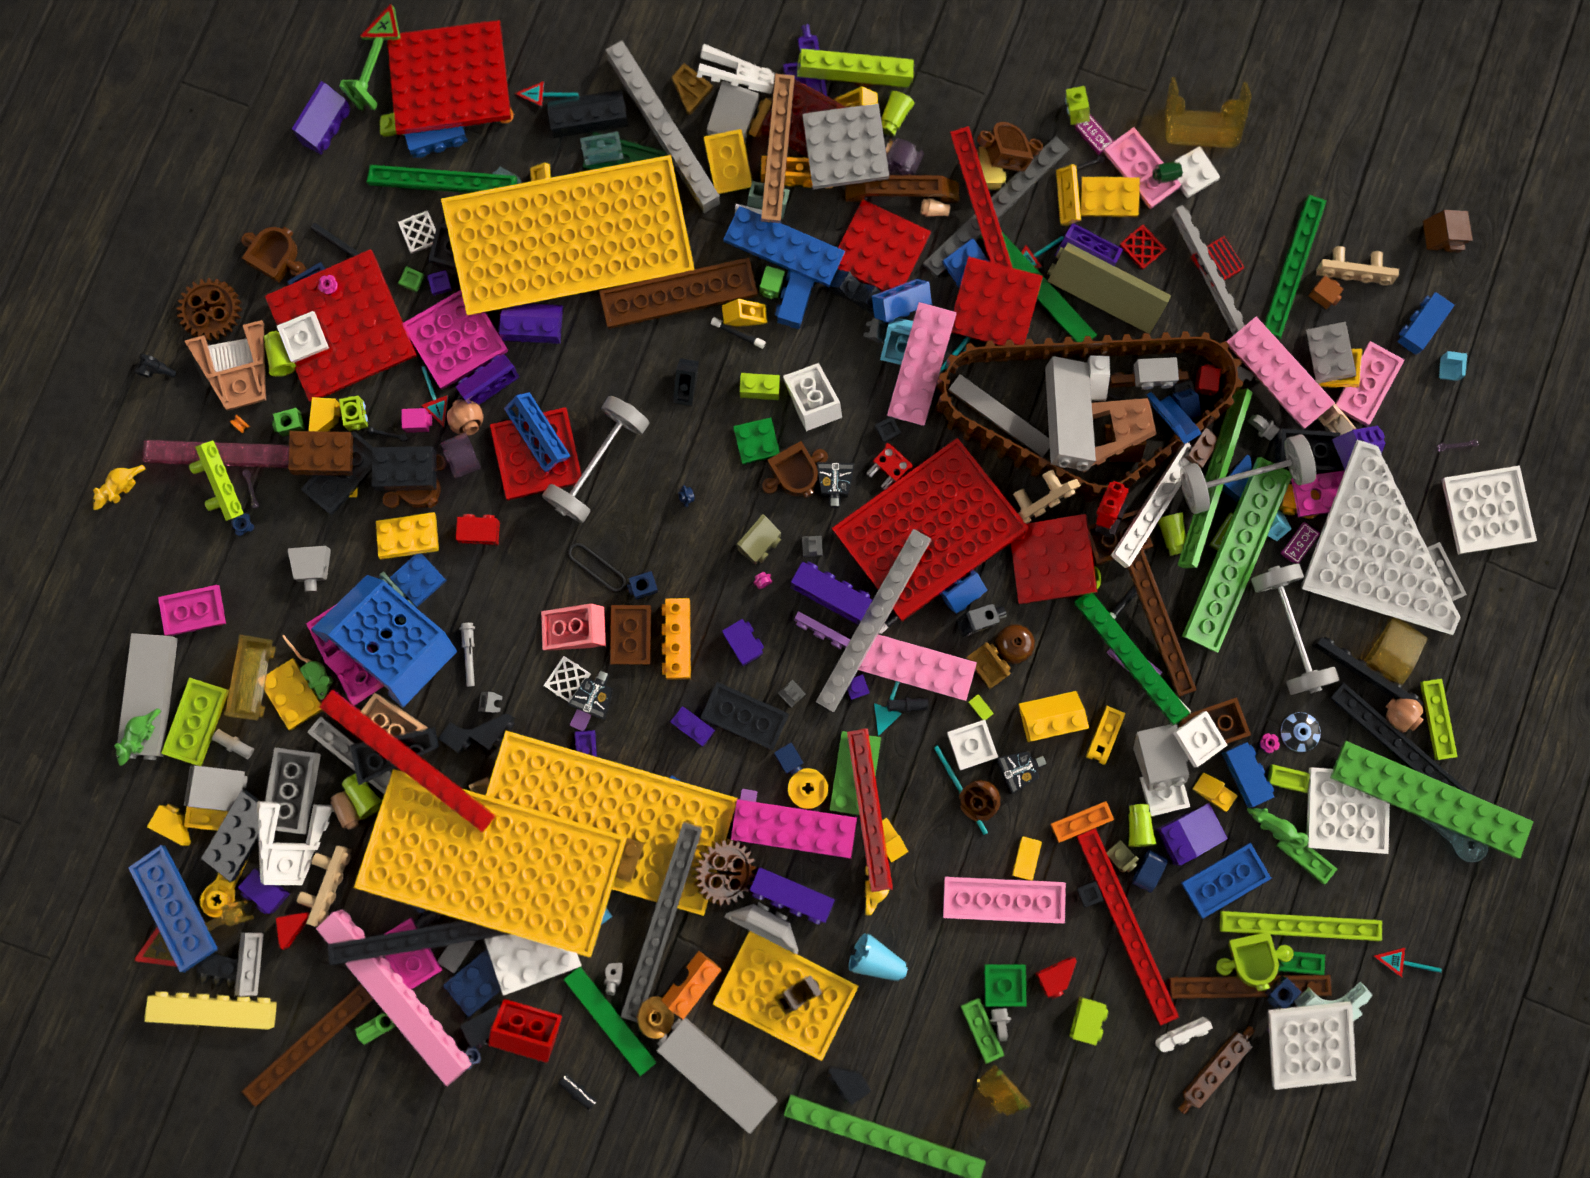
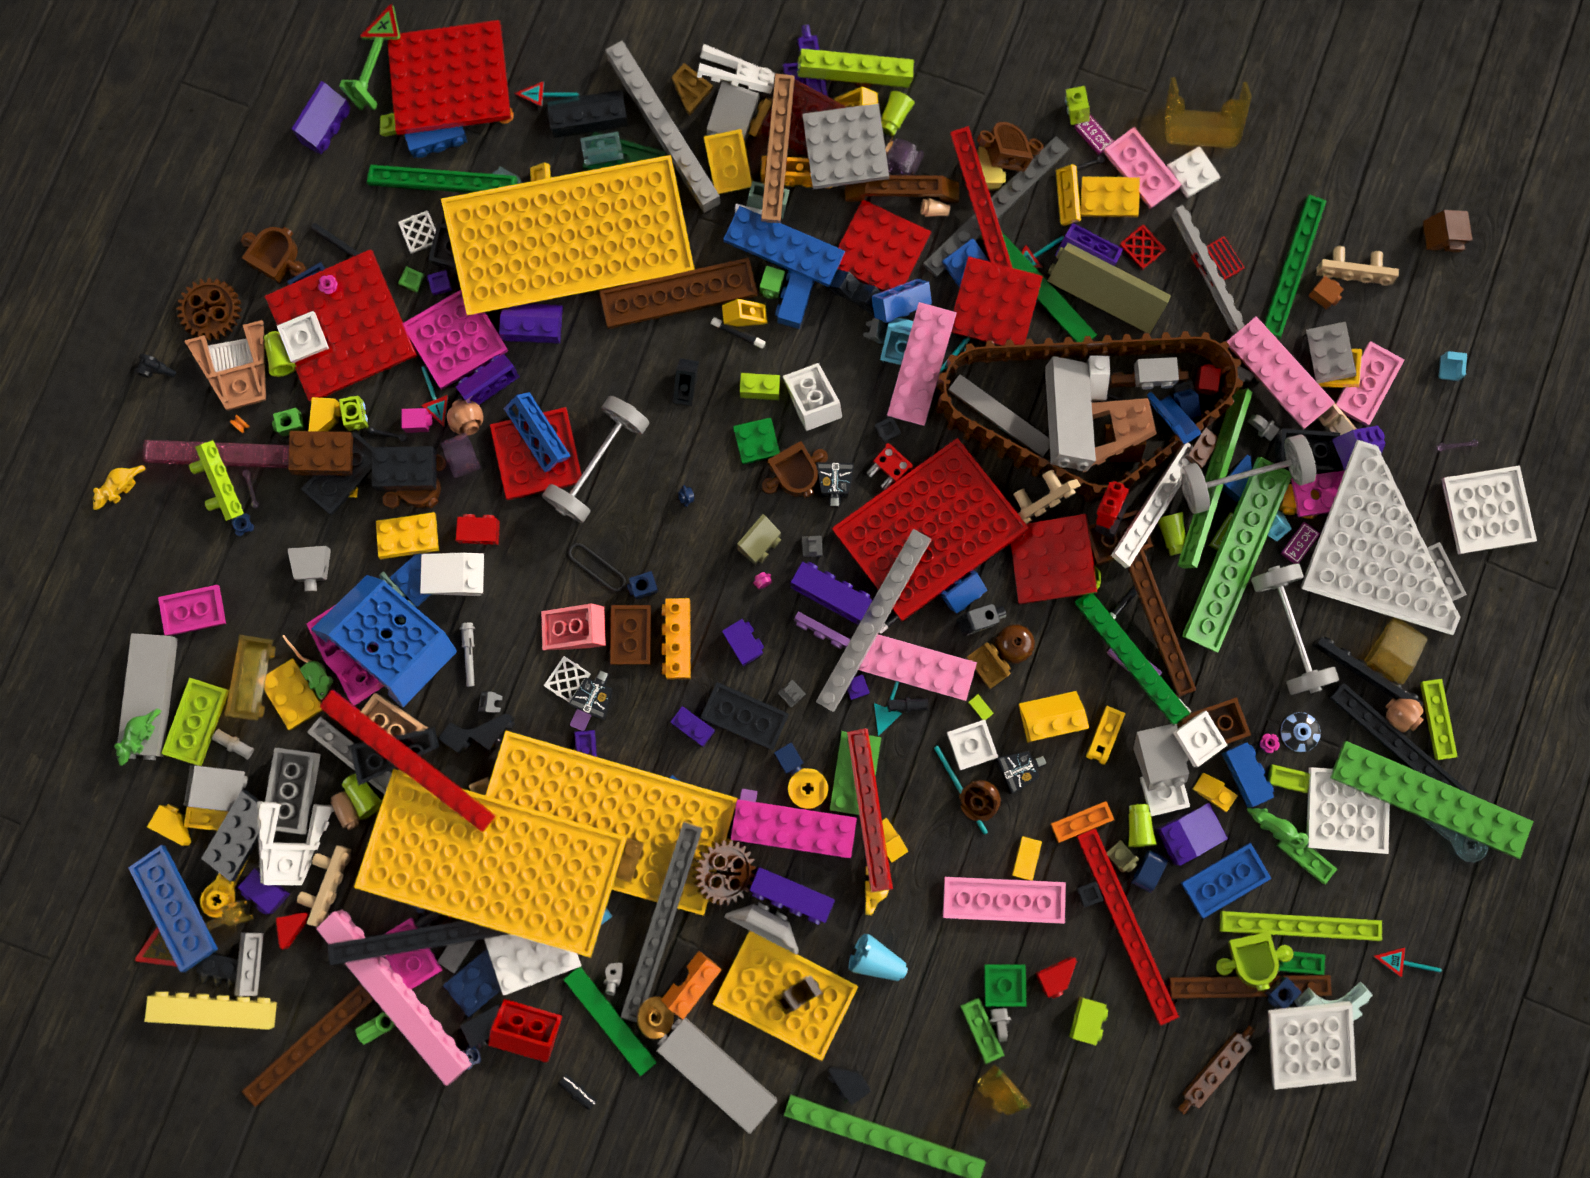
(452, 574): none -> white slope
(1167, 172): dark green brick -> none
(1182, 1034): white hinge -> none
(1425, 322): blue brick -> none

